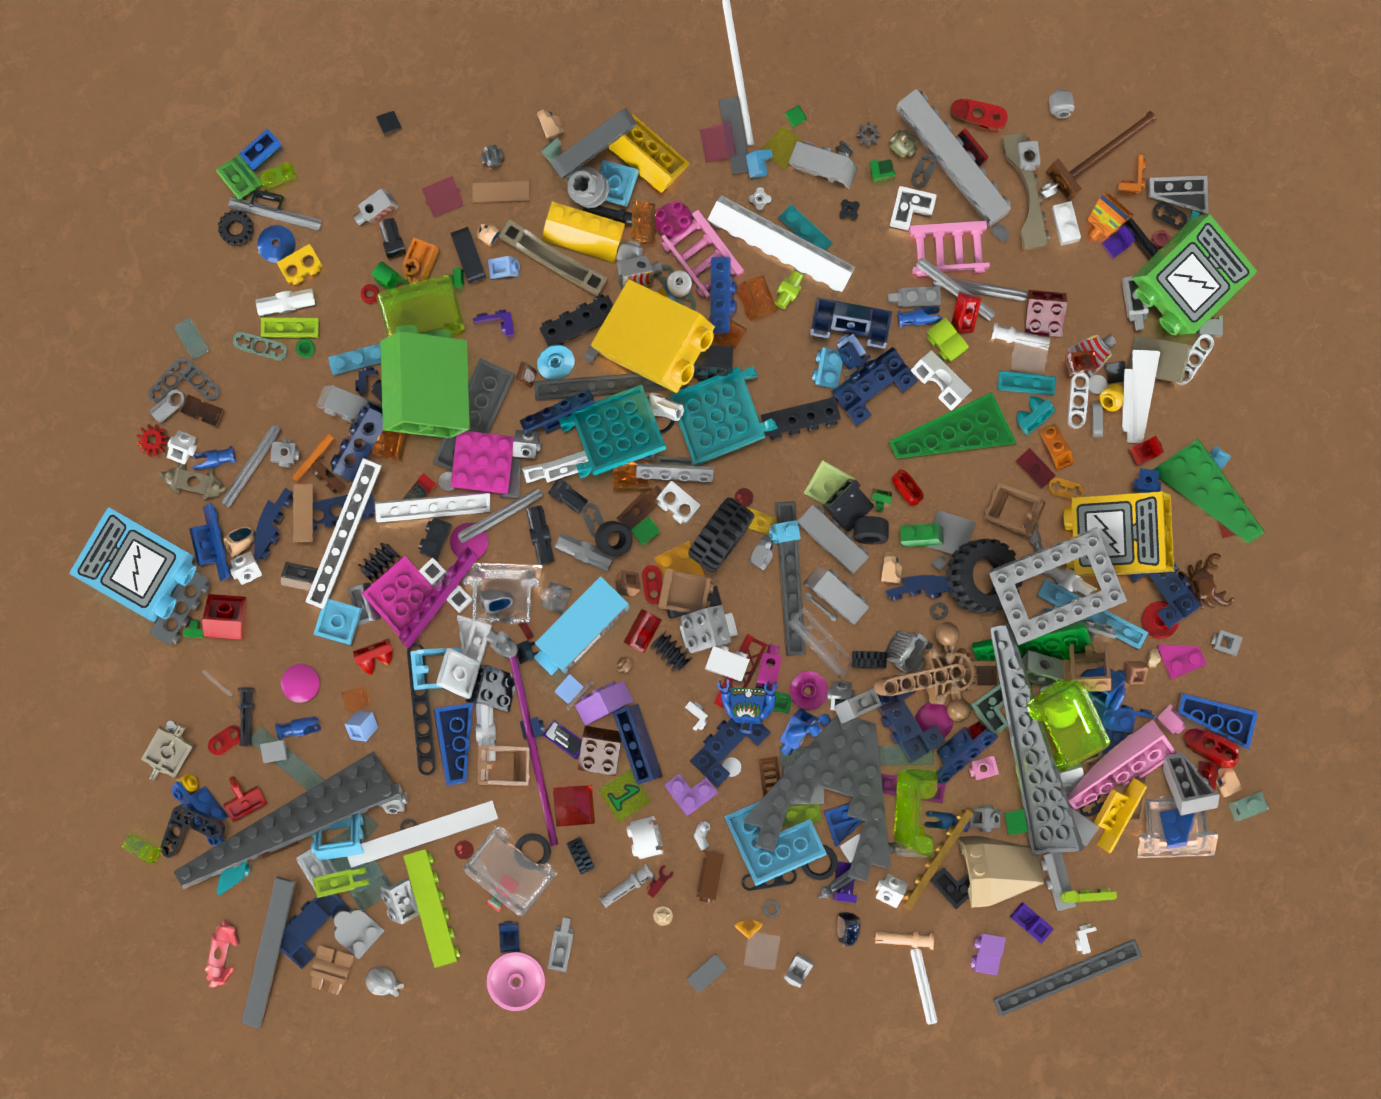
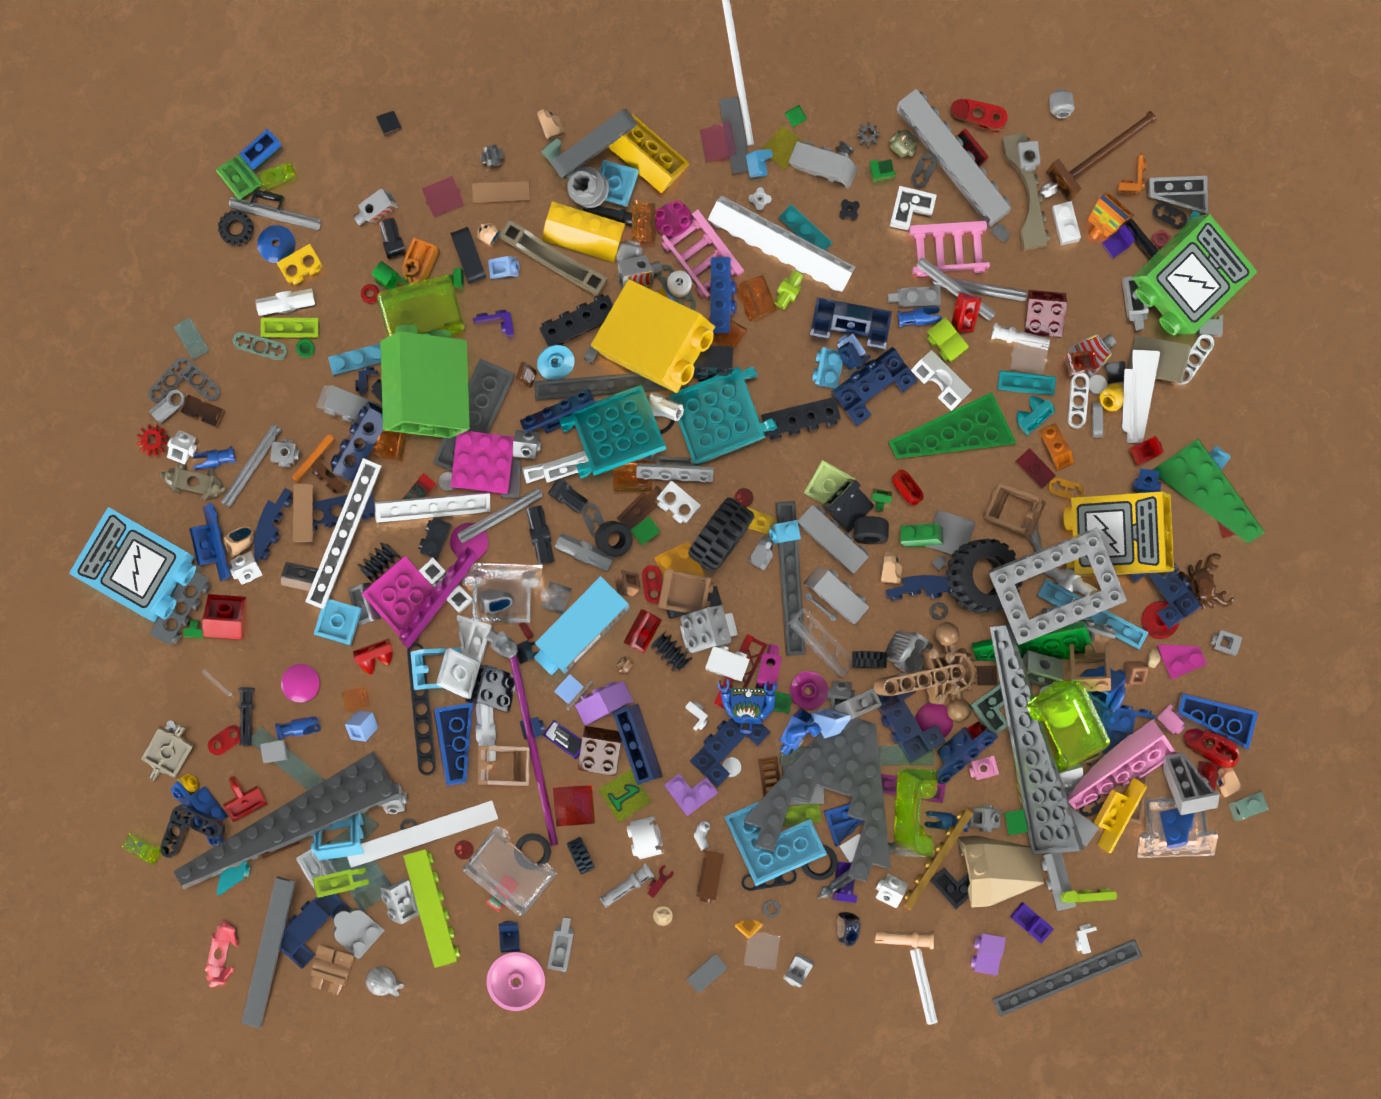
(830, 721): none -> light blue slope

